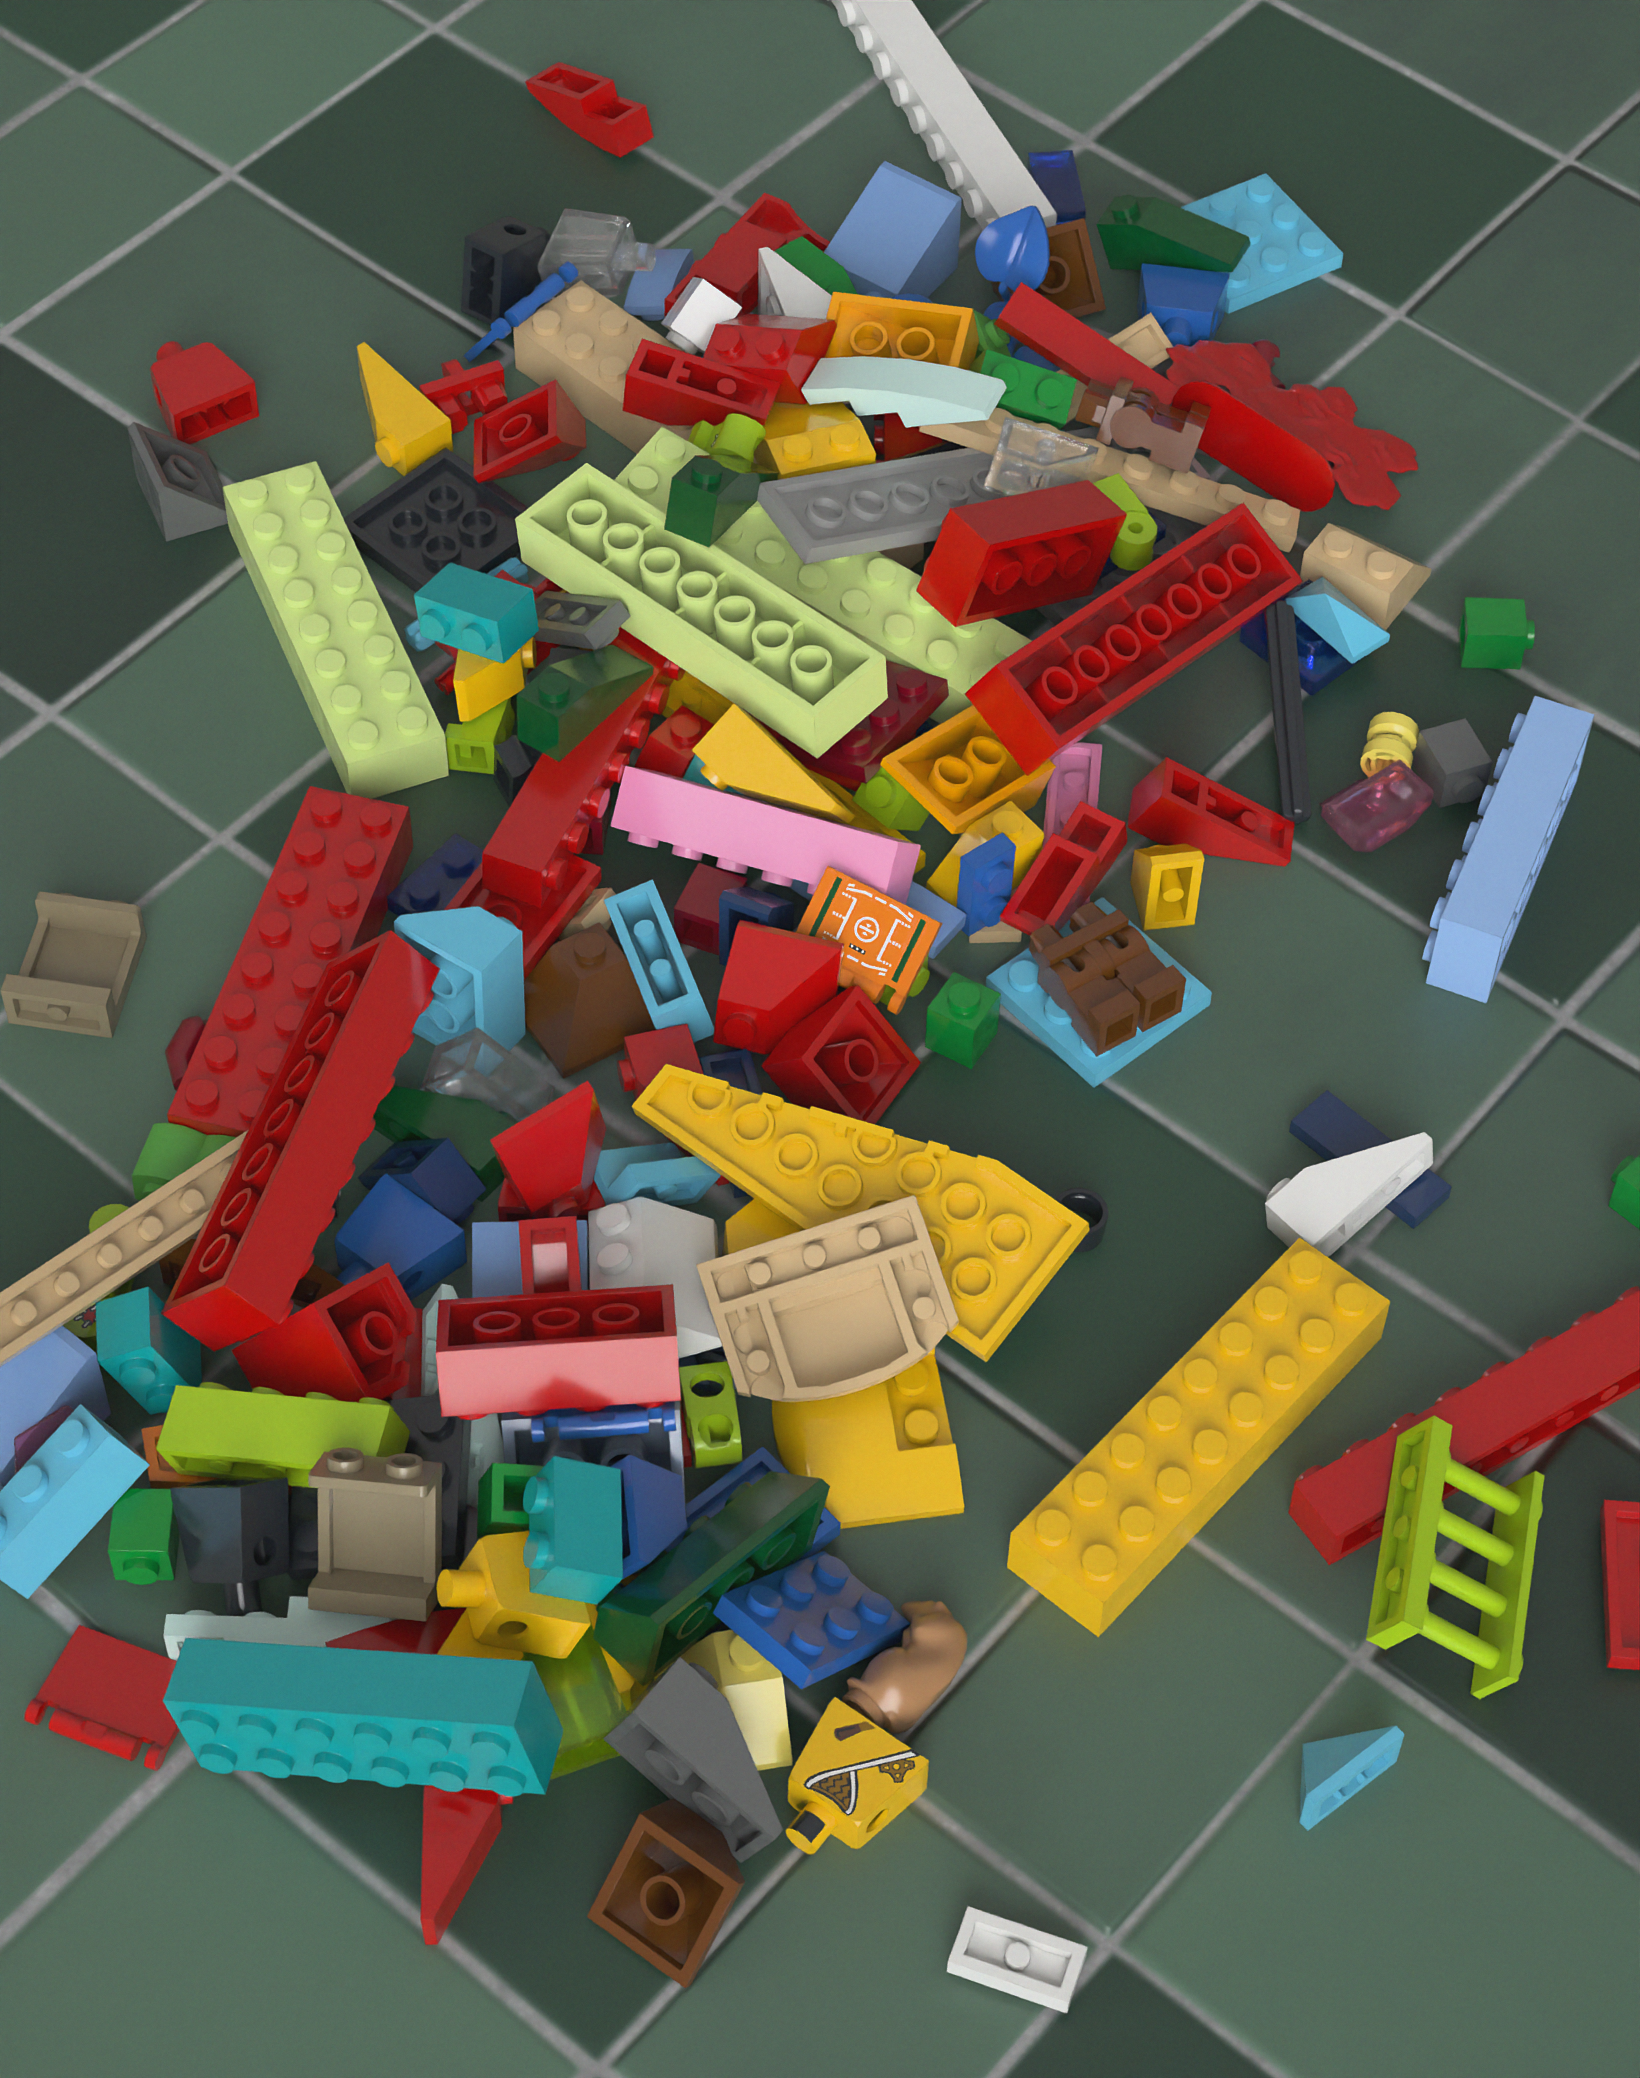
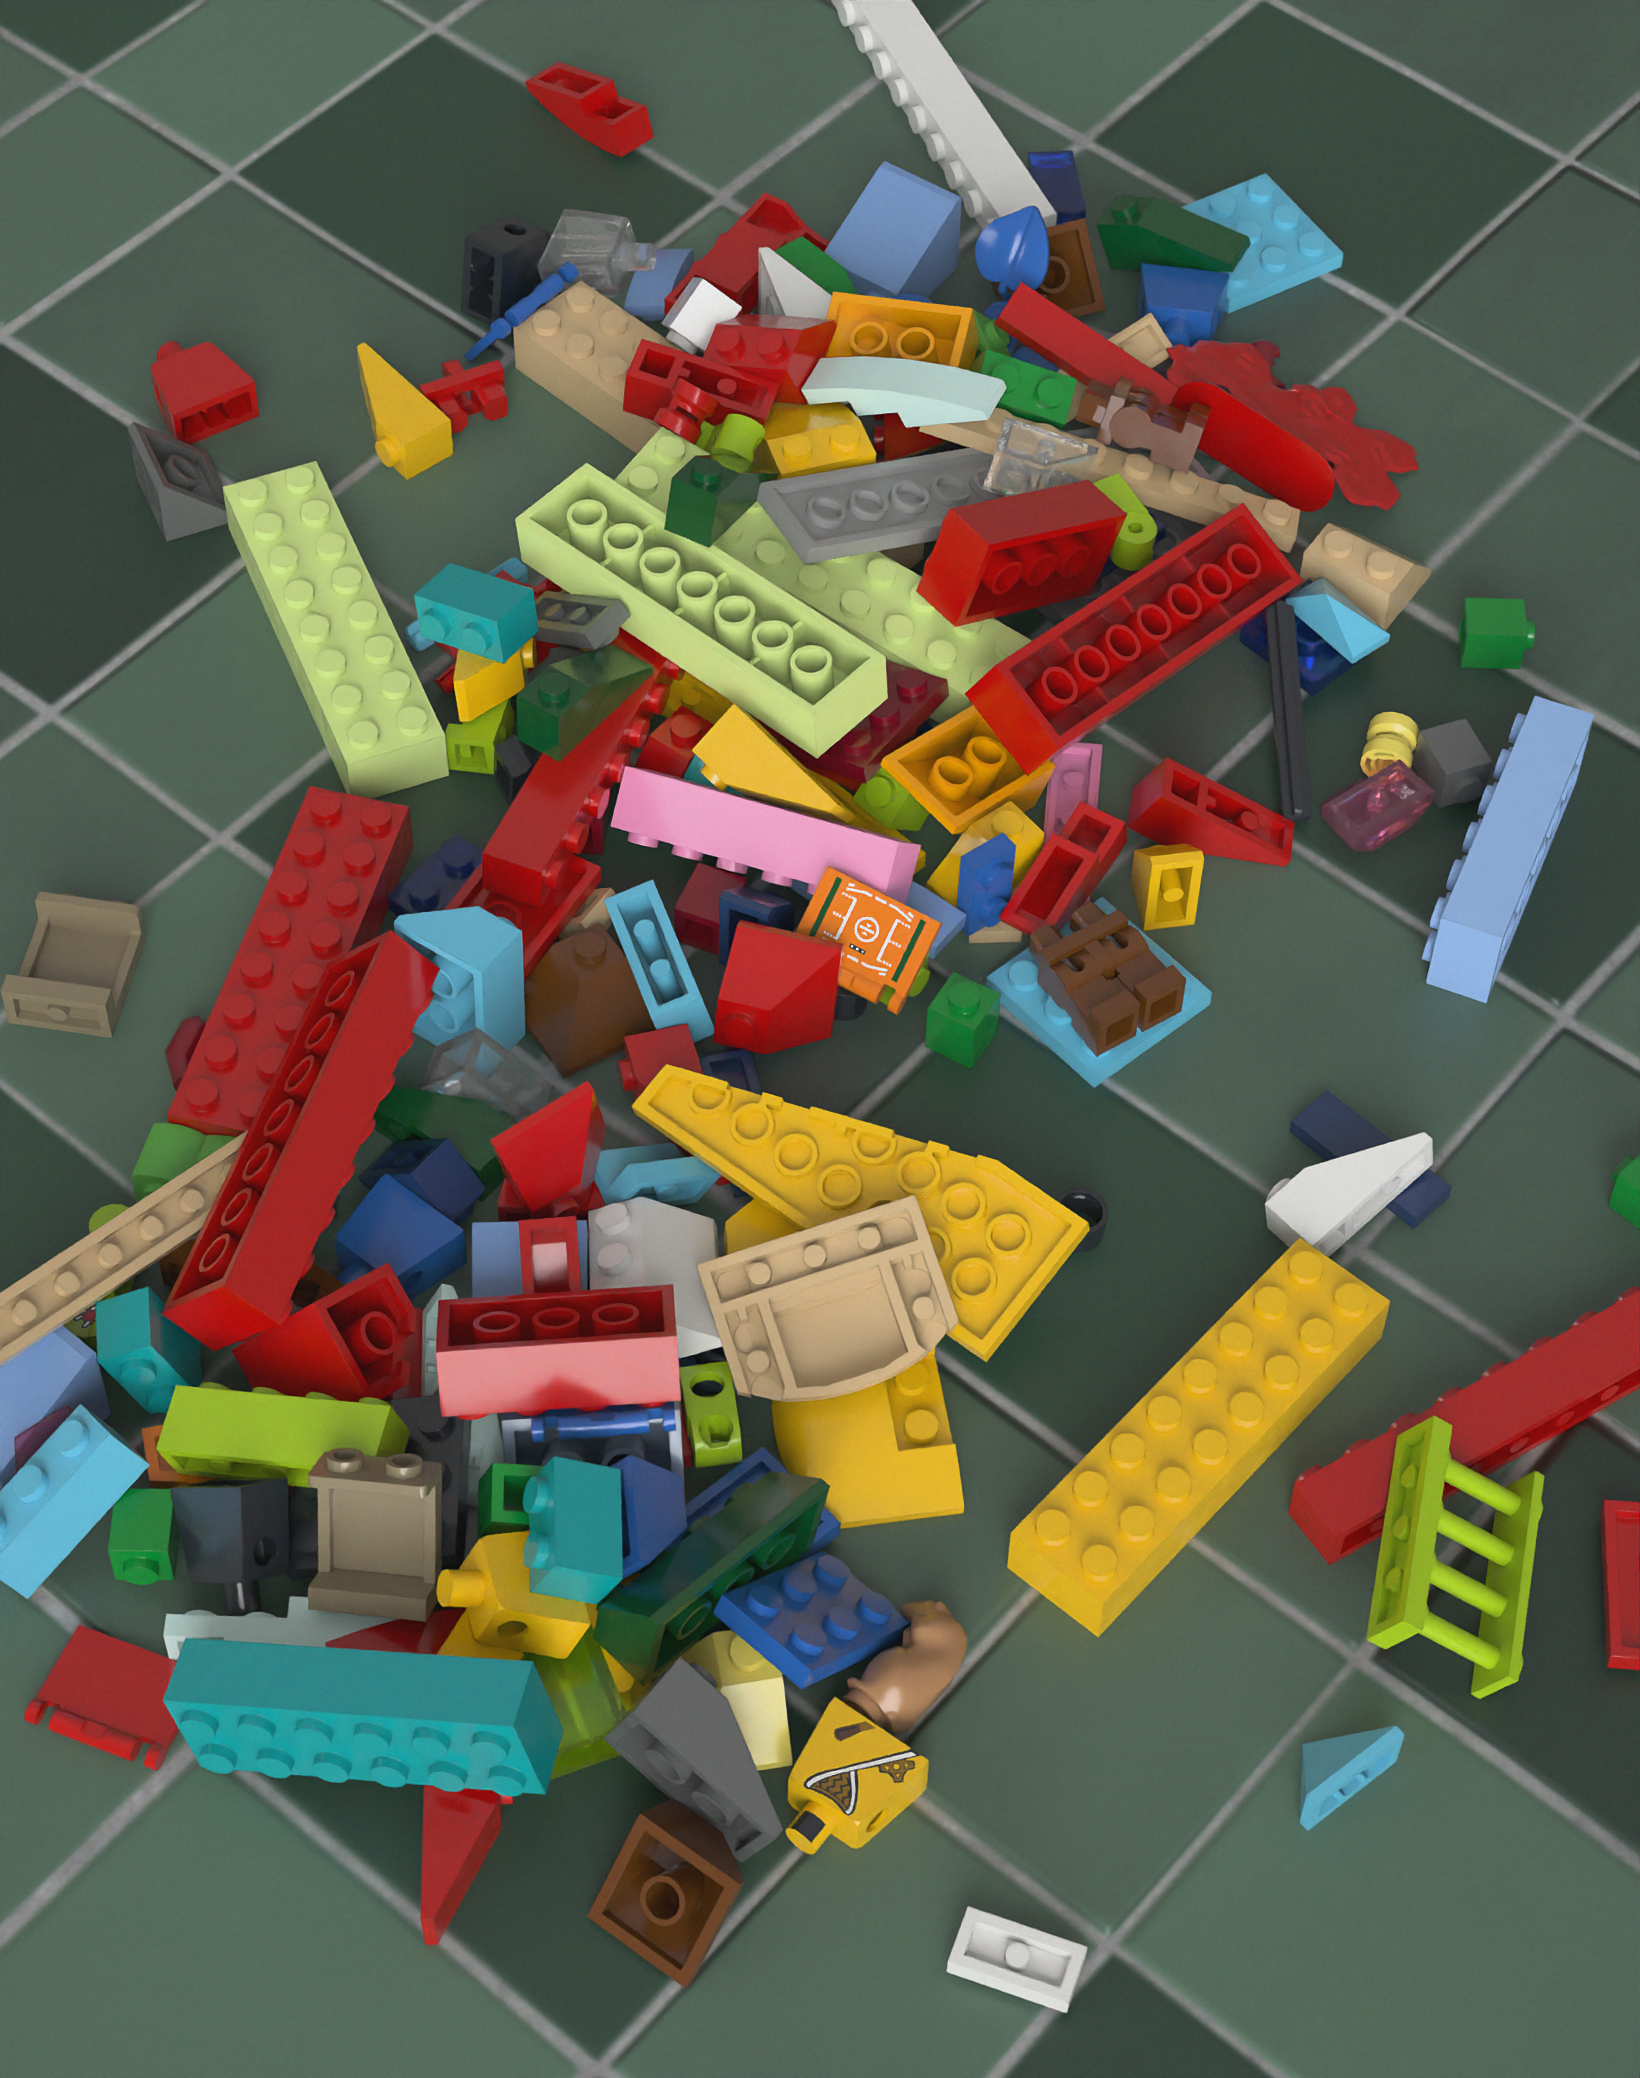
(437, 519): black plate -> none
(528, 434): red slope -> none
(692, 402): none -> red wheel
(843, 1059): red slope -> none

